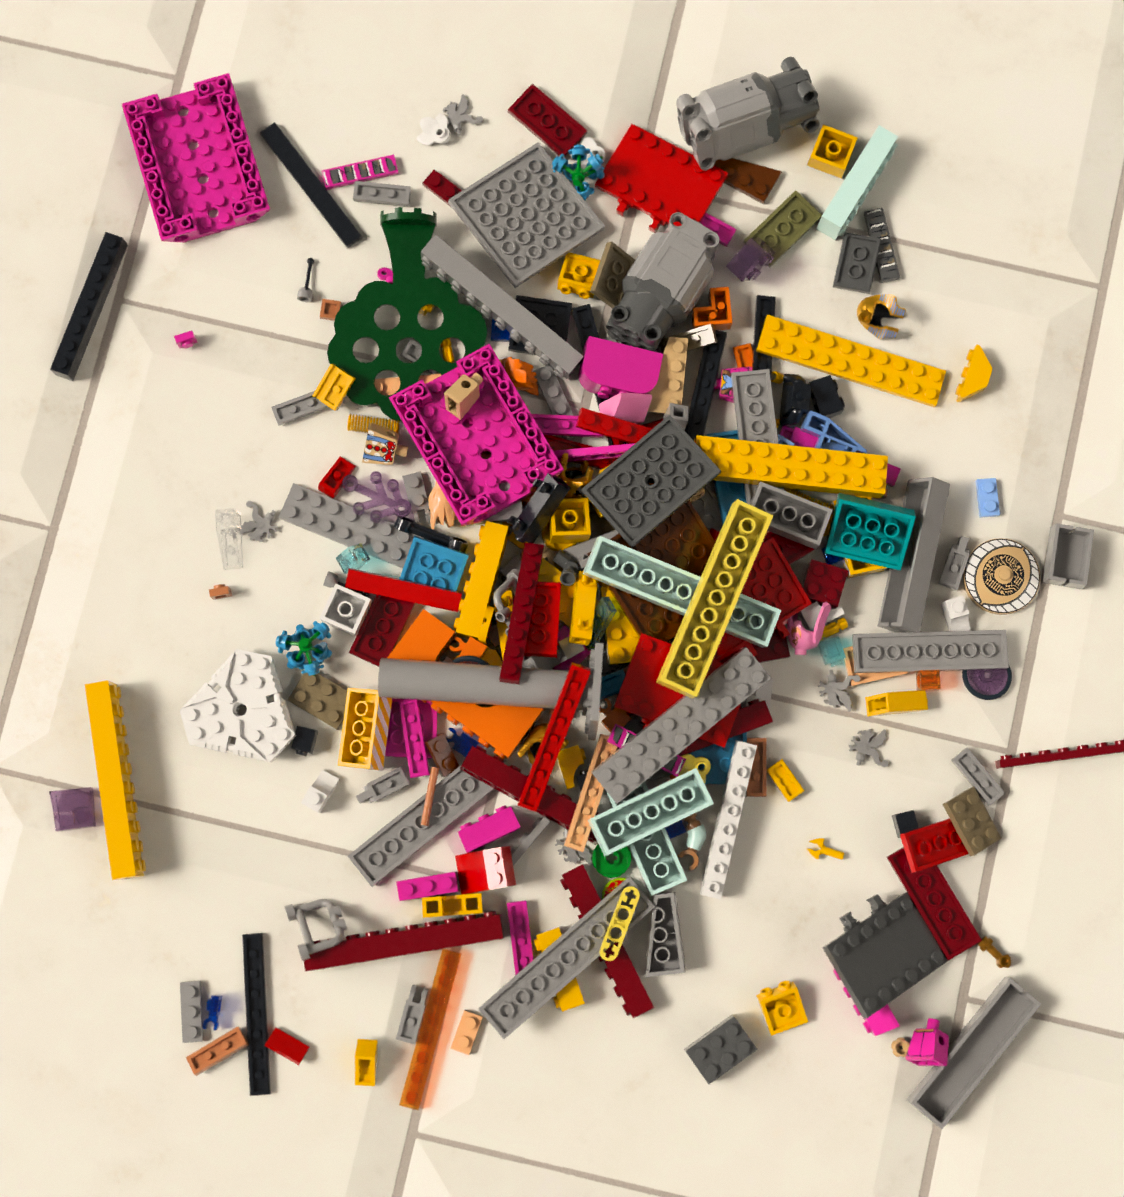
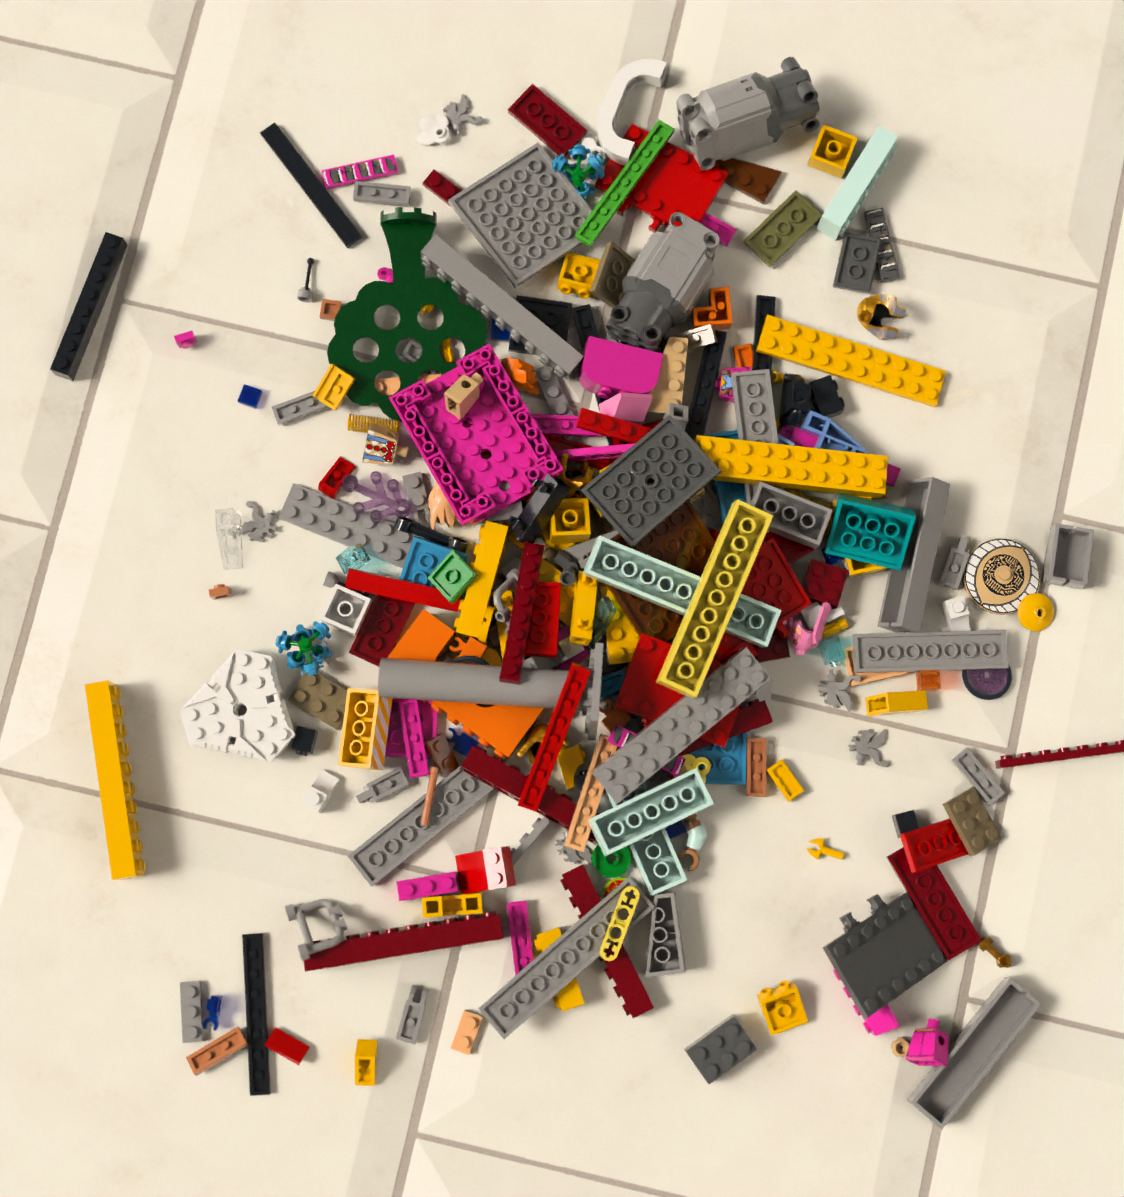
(73, 809): clear purple plate -> none
(174, 171): dark pink slope -> none
(250, 396): none -> clear blue plate
(430, 1029): clear orange plate -> none
(452, 576): none -> tile
(488, 829): dark pink slope -> none
(624, 183): none -> bright green plate
(633, 74): none -> white arch
(728, 819): white brick -> none
(751, 259): clear purple brick -> none
(975, 375): yellow slope -> none
(987, 497): light blue plate -> none
(1028, 612): none -> yellow dish

